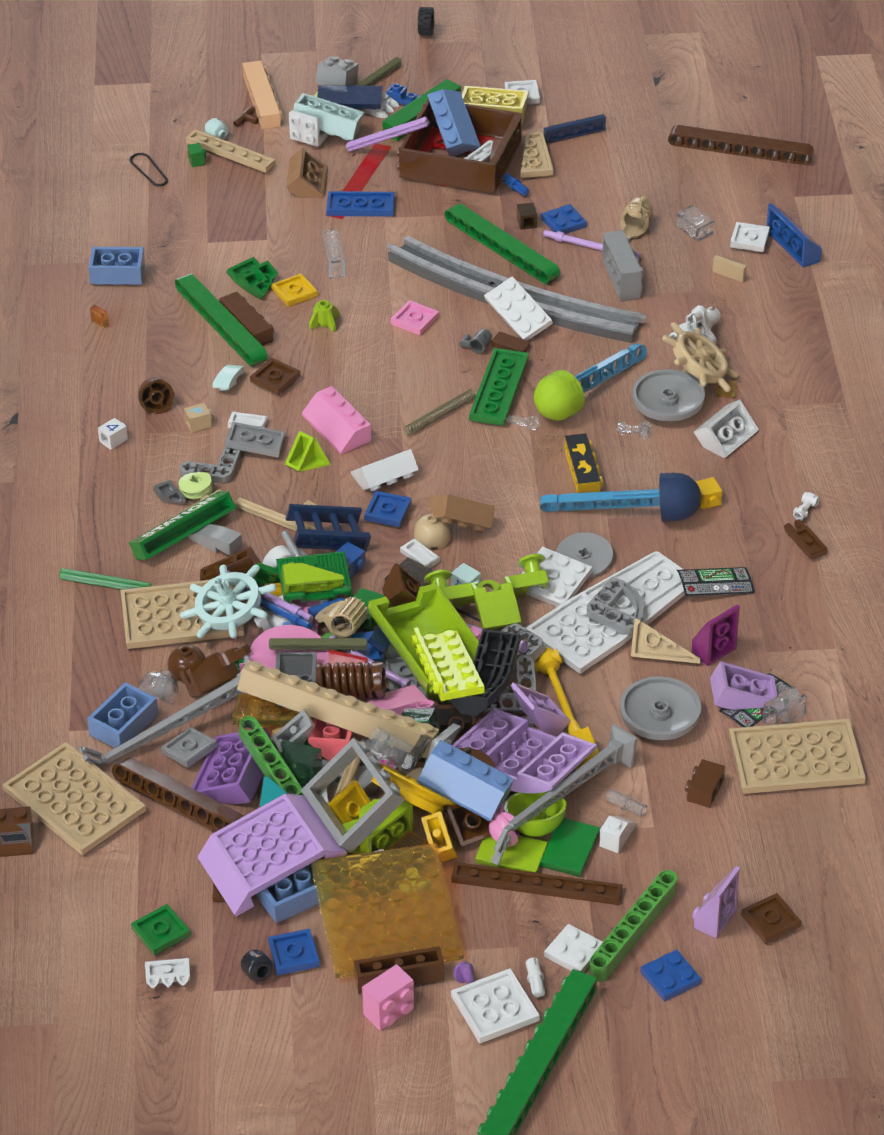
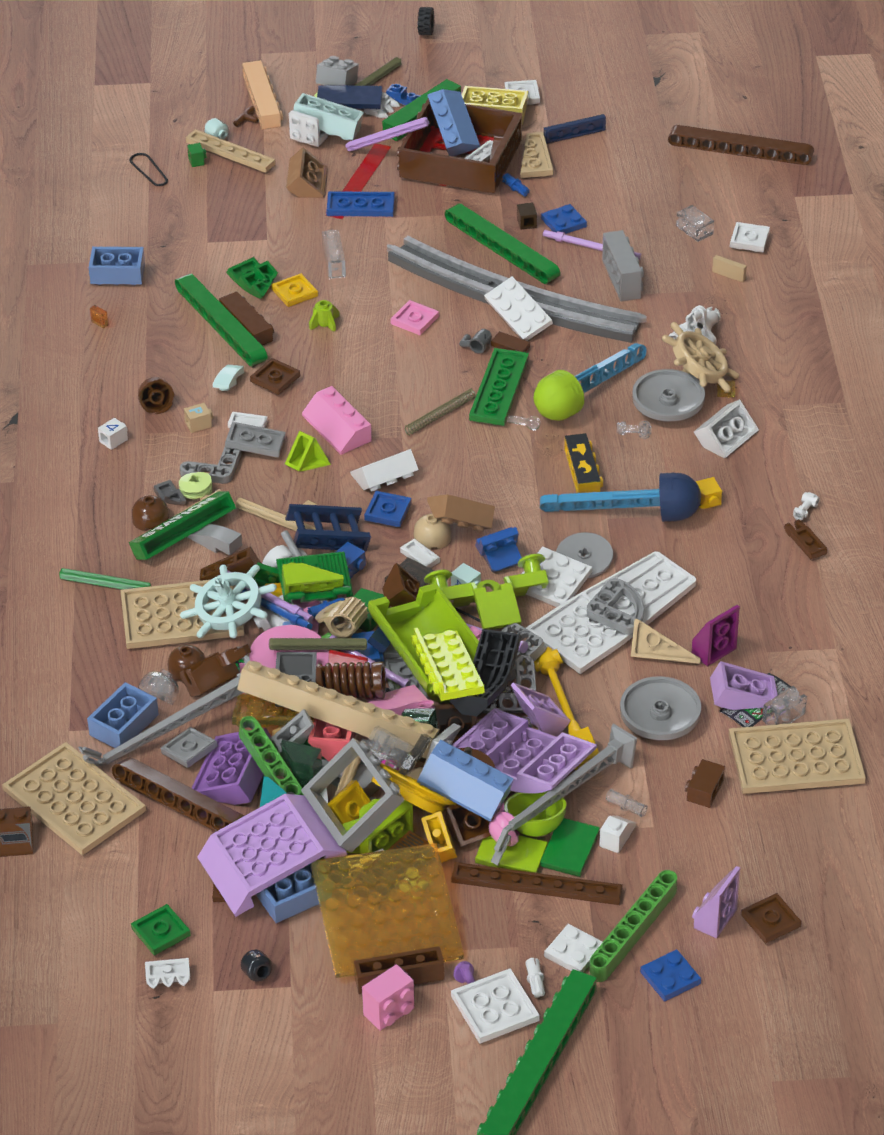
(149, 512): none -> reddish brown cylinder
(293, 951): blue plate -> none
(500, 549): none -> blue piece
(636, 217): tan helmet -> none
(716, 581): sticker -> none
(792, 237): blue slope -> none

